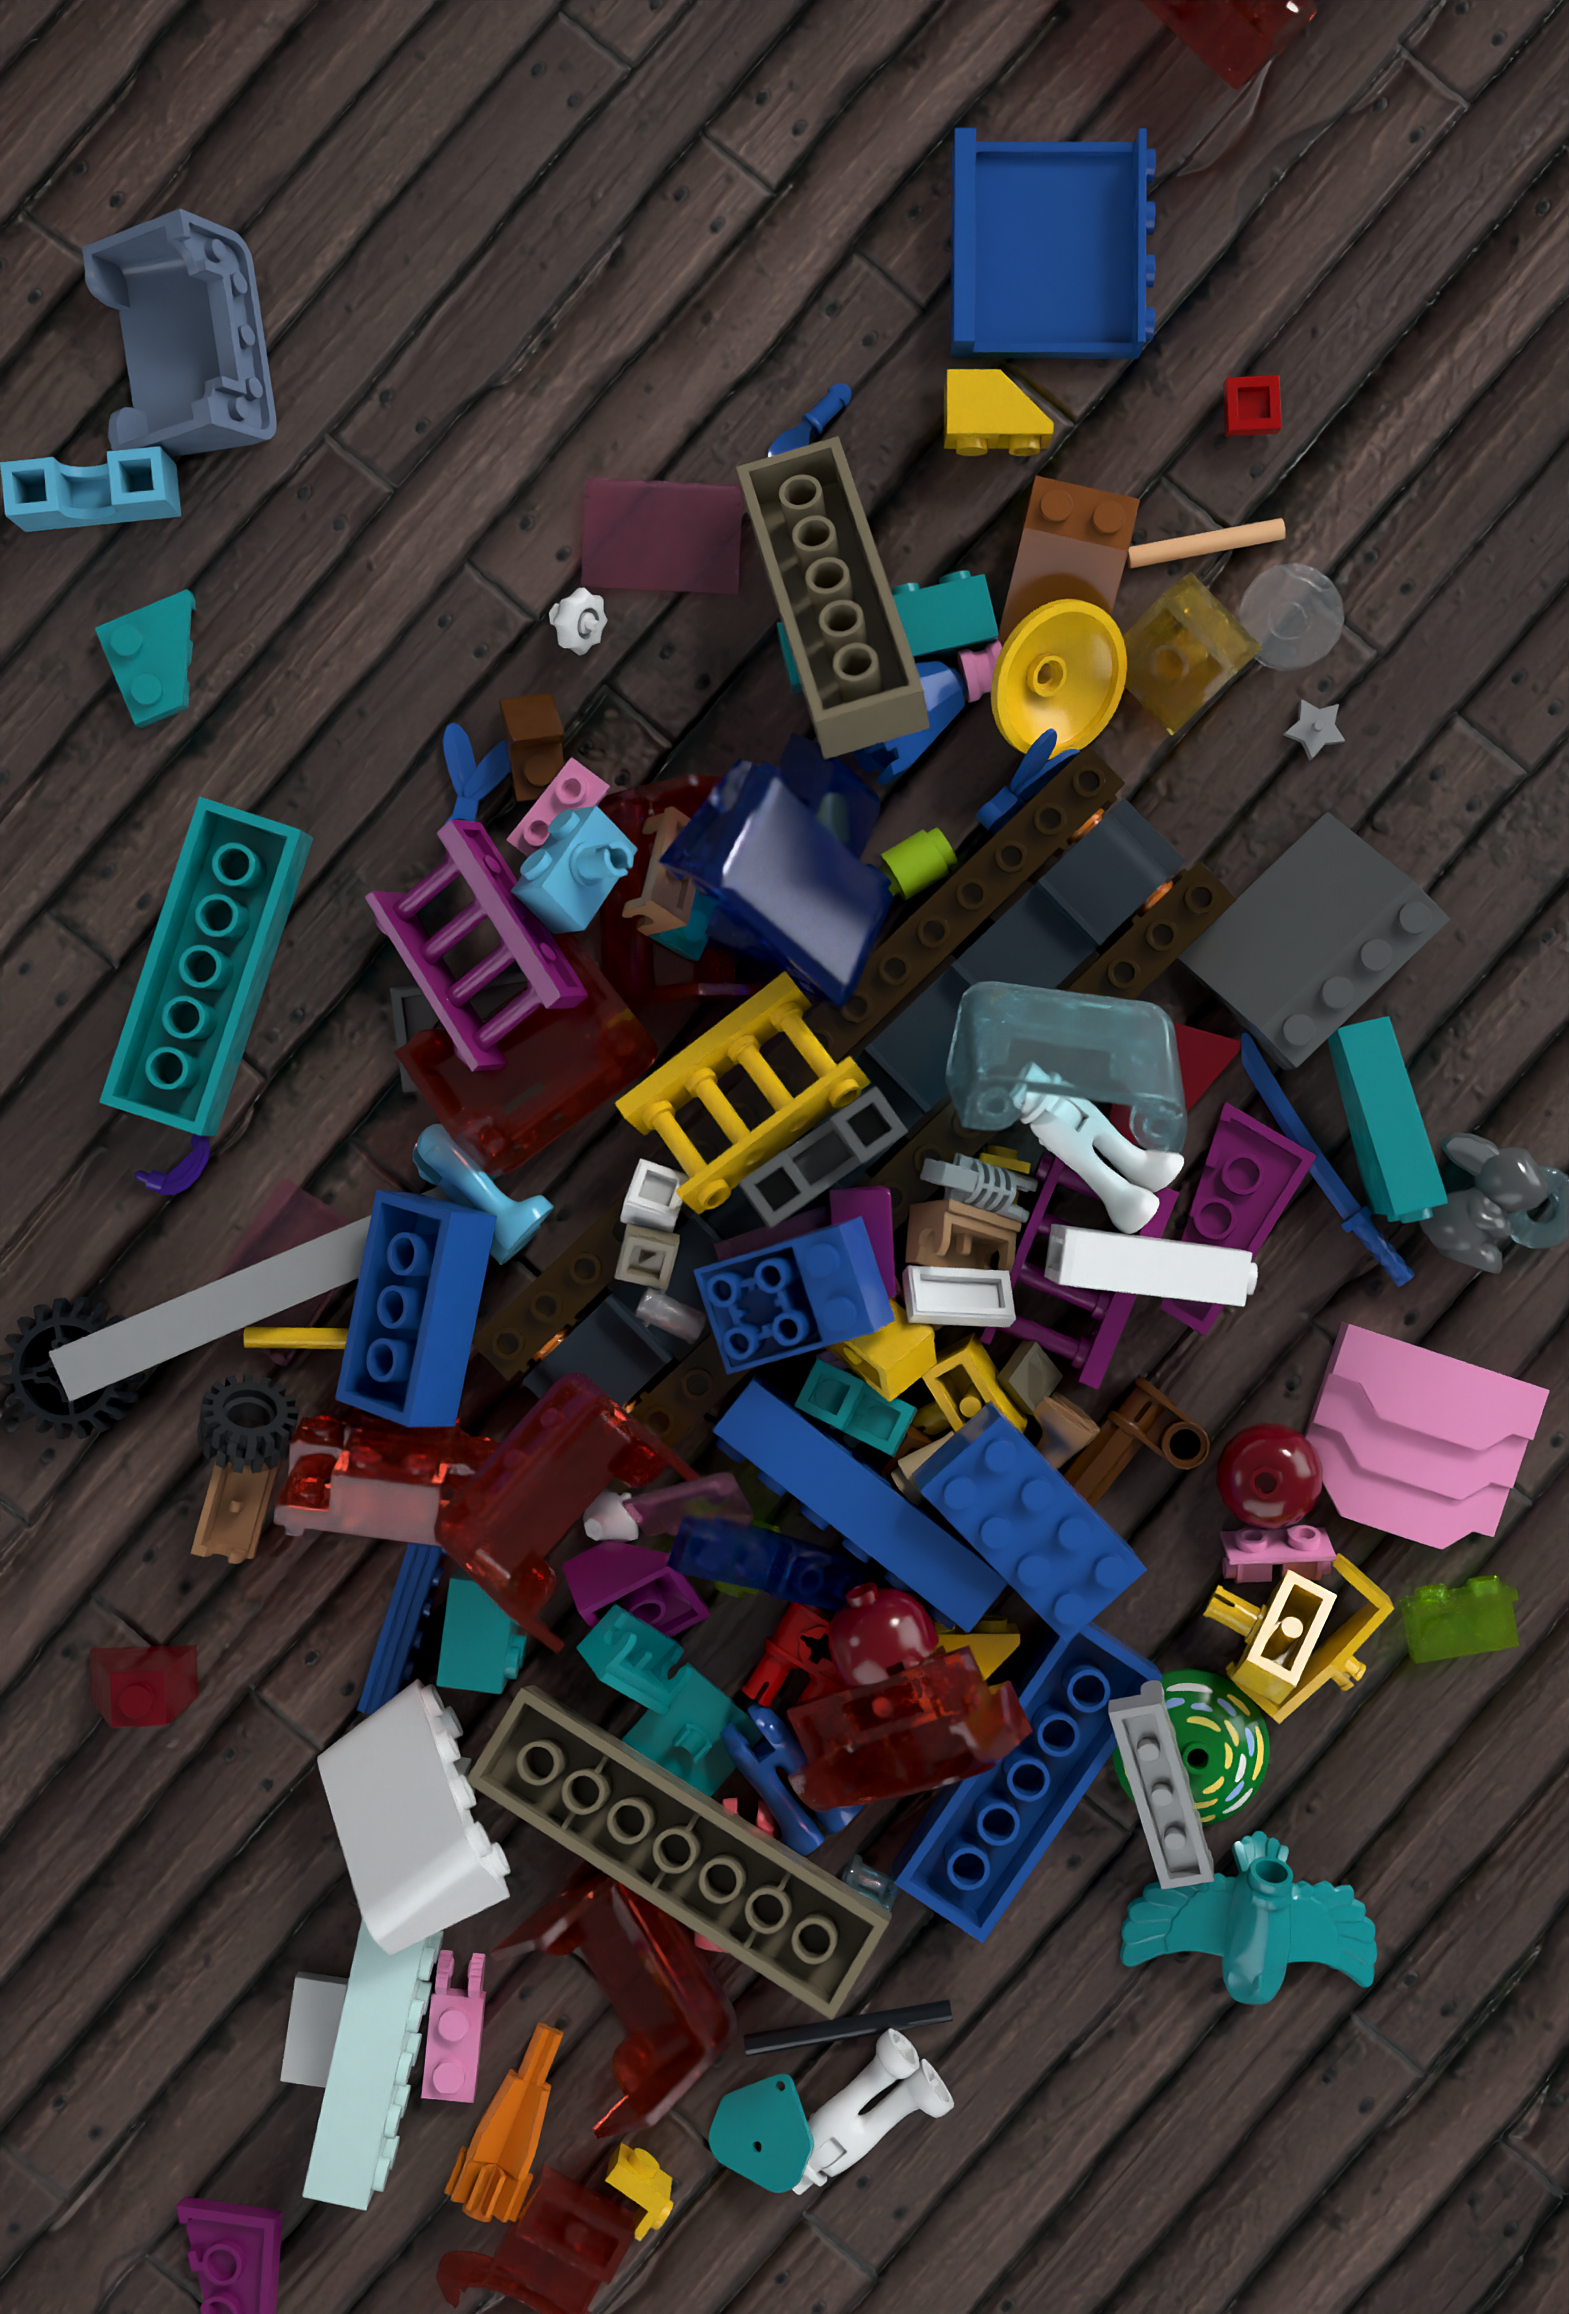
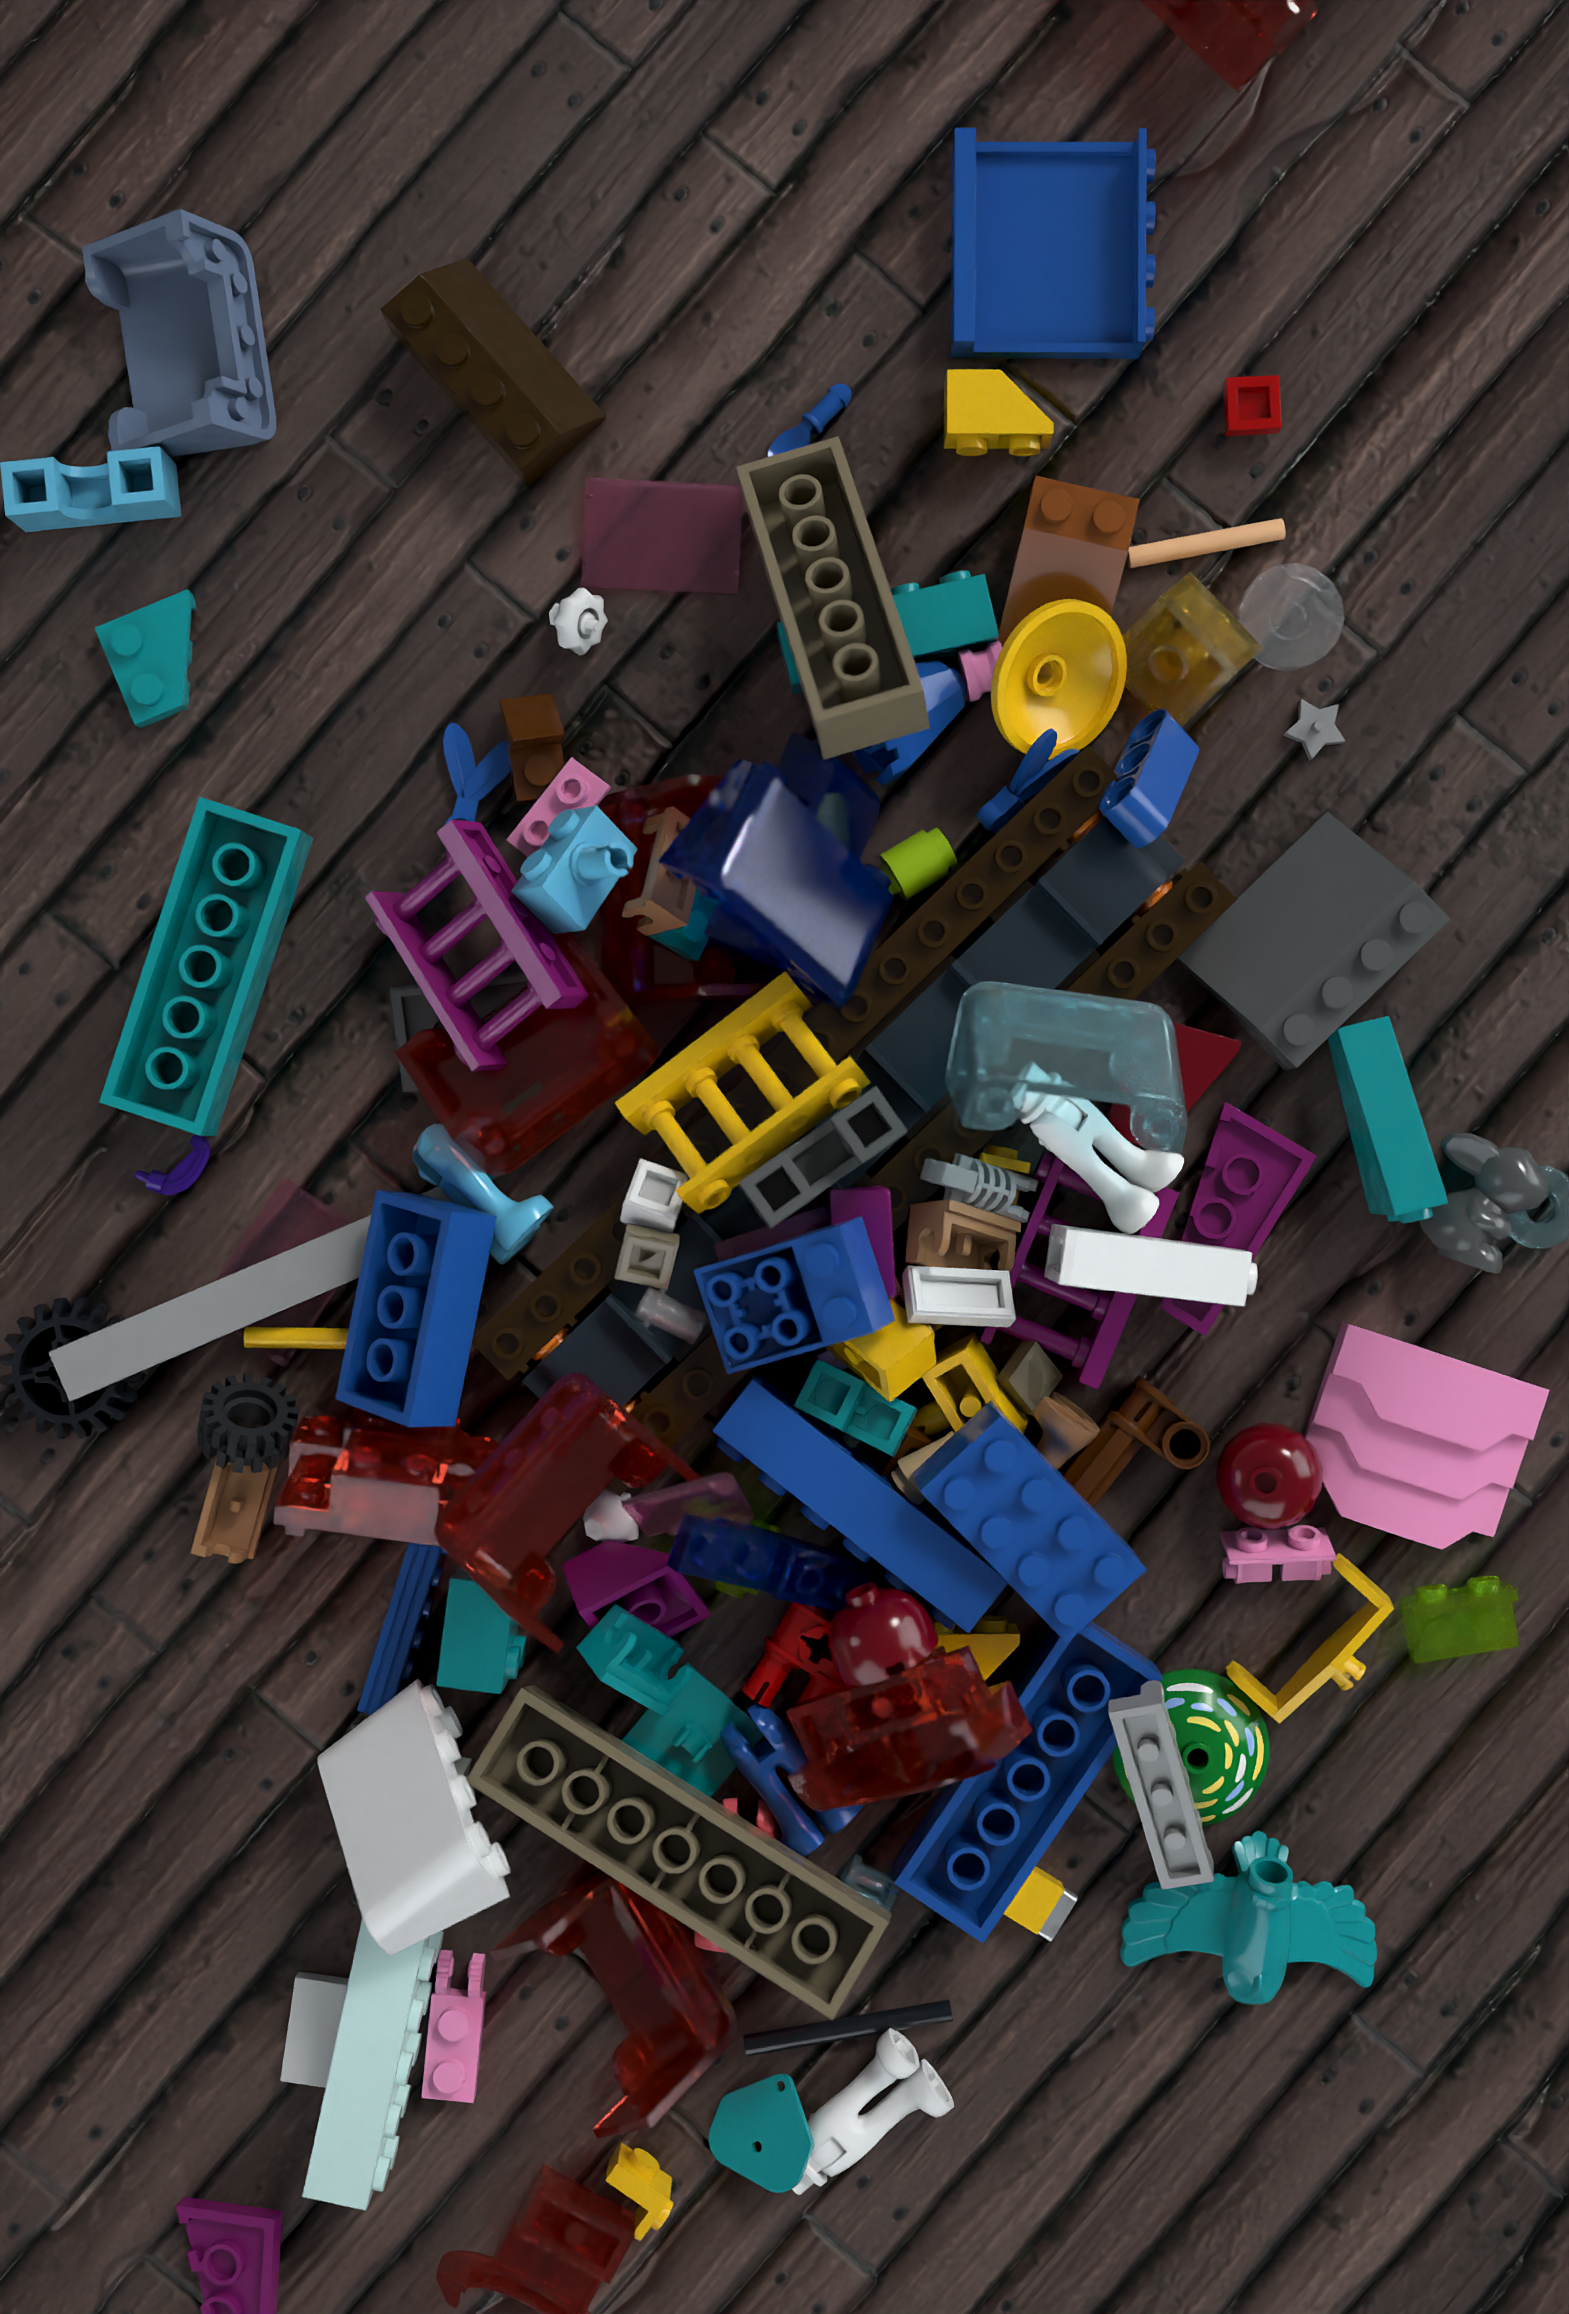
(143, 1683): dark red slope -> none
(492, 367): none -> dark brown slope
(494, 2170): orange piece -> none
(1041, 1904): none -> yellow piece
(1151, 778): none -> blue beam
(1276, 1634): yellow brick -> none
(1355, 1217): blue sword -> none

